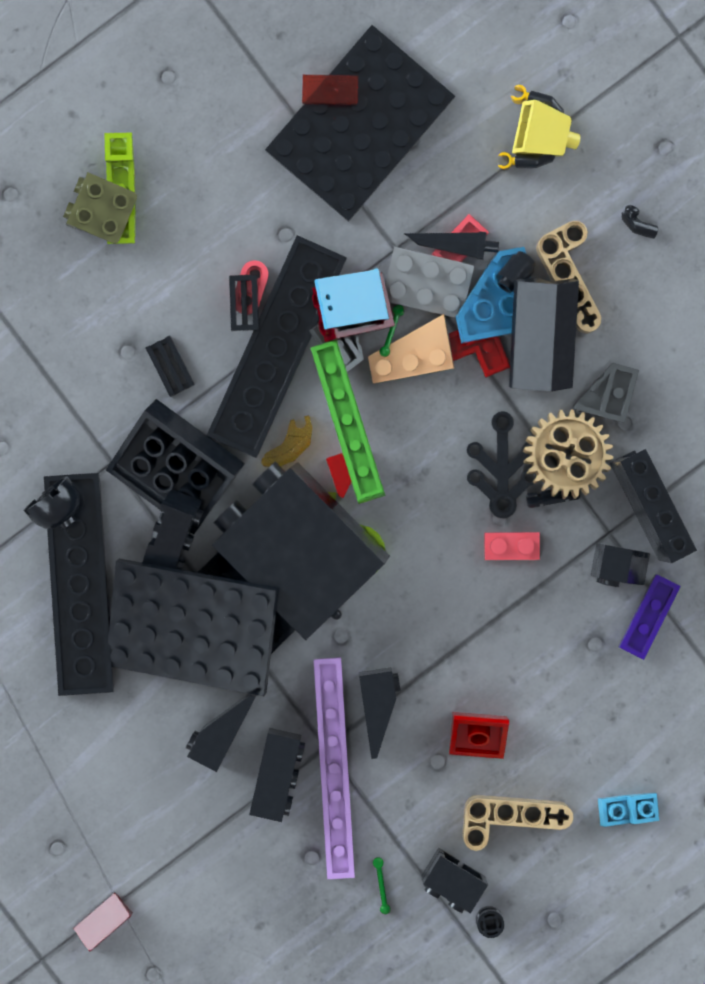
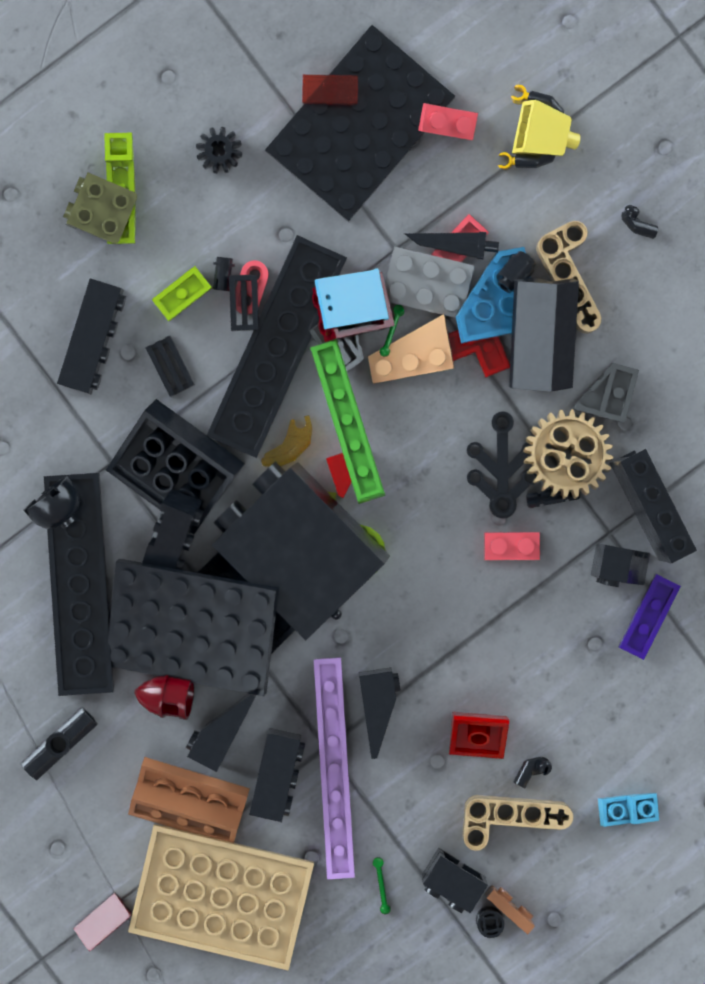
(46, 755): none -> black piece
(91, 335): none -> black brick
(167, 696): none -> dark red helmet
(182, 293): none -> lime plate
(188, 800): none -> nougat slope
(209, 153): none -> black gear
(221, 897): none -> tan plate
(222, 273): none -> black pin
(448, 121): none -> coral plate
(502, 901): none -> nougat plate
(532, 767): none -> black arm

